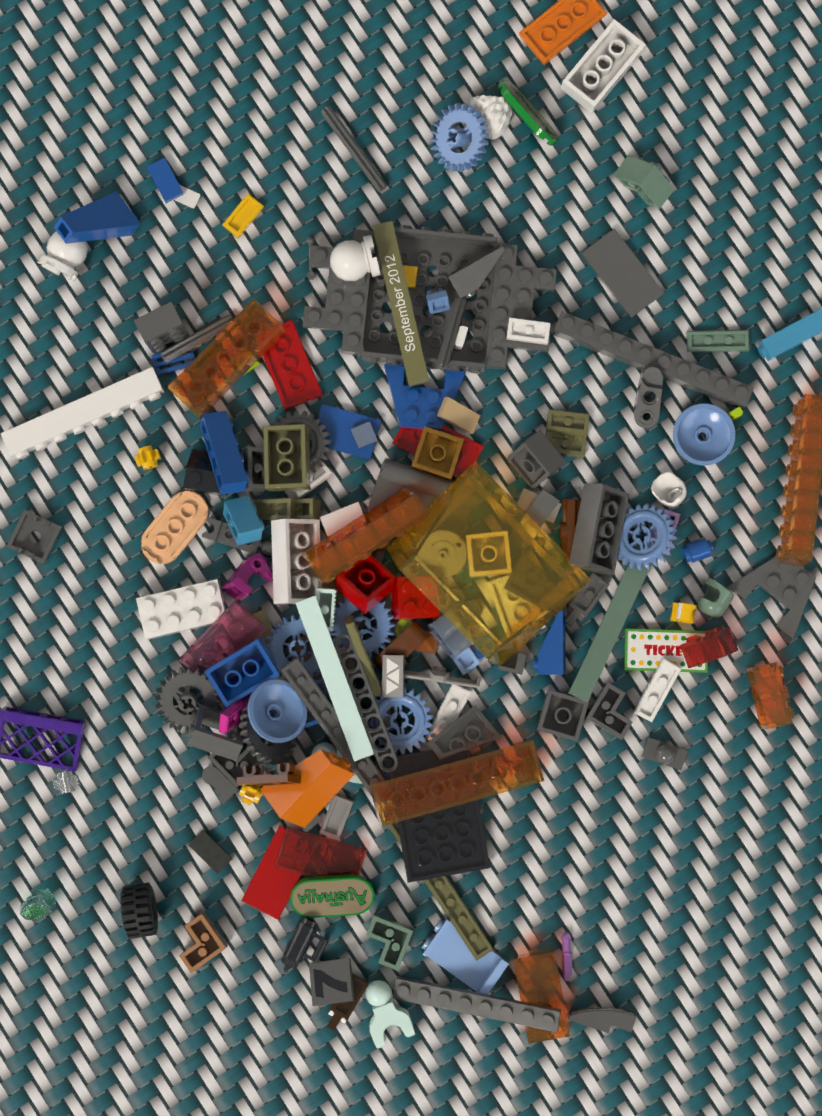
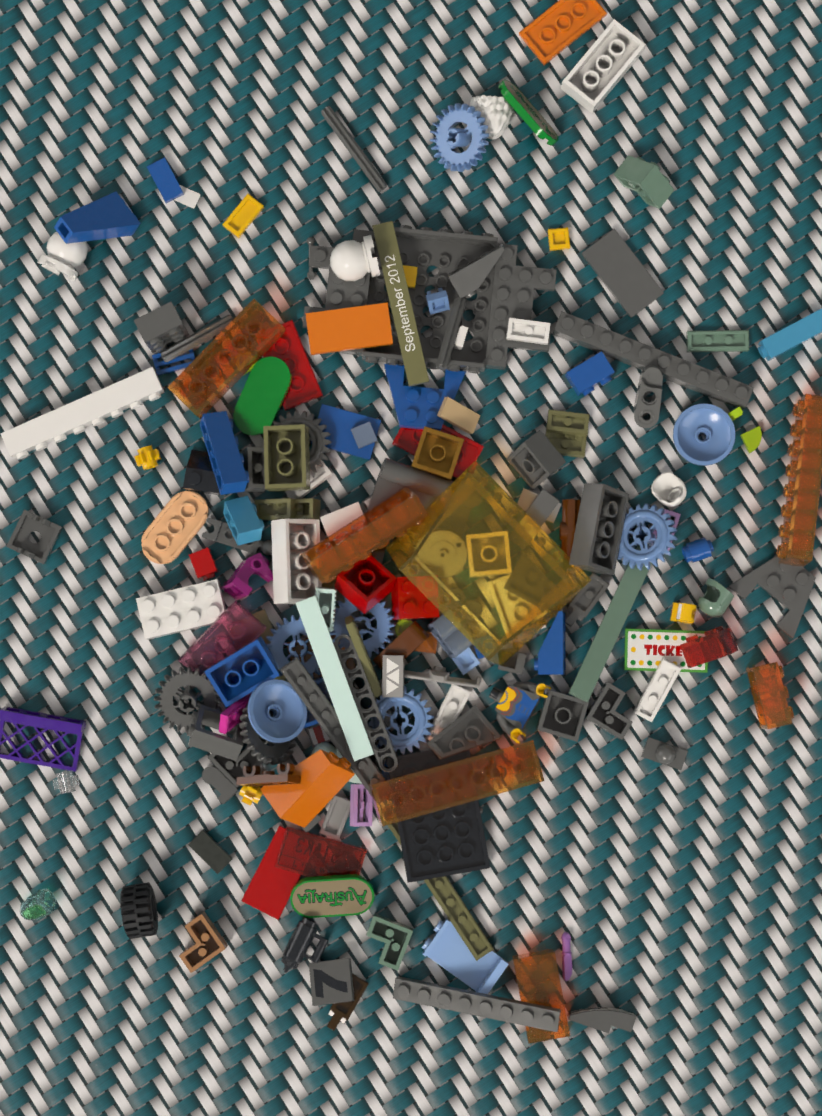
(204, 564): none -> red brick
(262, 395): none -> green tile
(317, 735): none -> tile
(349, 328): none -> orange tile
(357, 806): none -> lavender tile
(386, 1012): light aqua piece -> none
(517, 706): none -> torso
(558, 239): none -> yellow tile
(590, 374): none -> blue brick
(752, 439): none -> lime tile

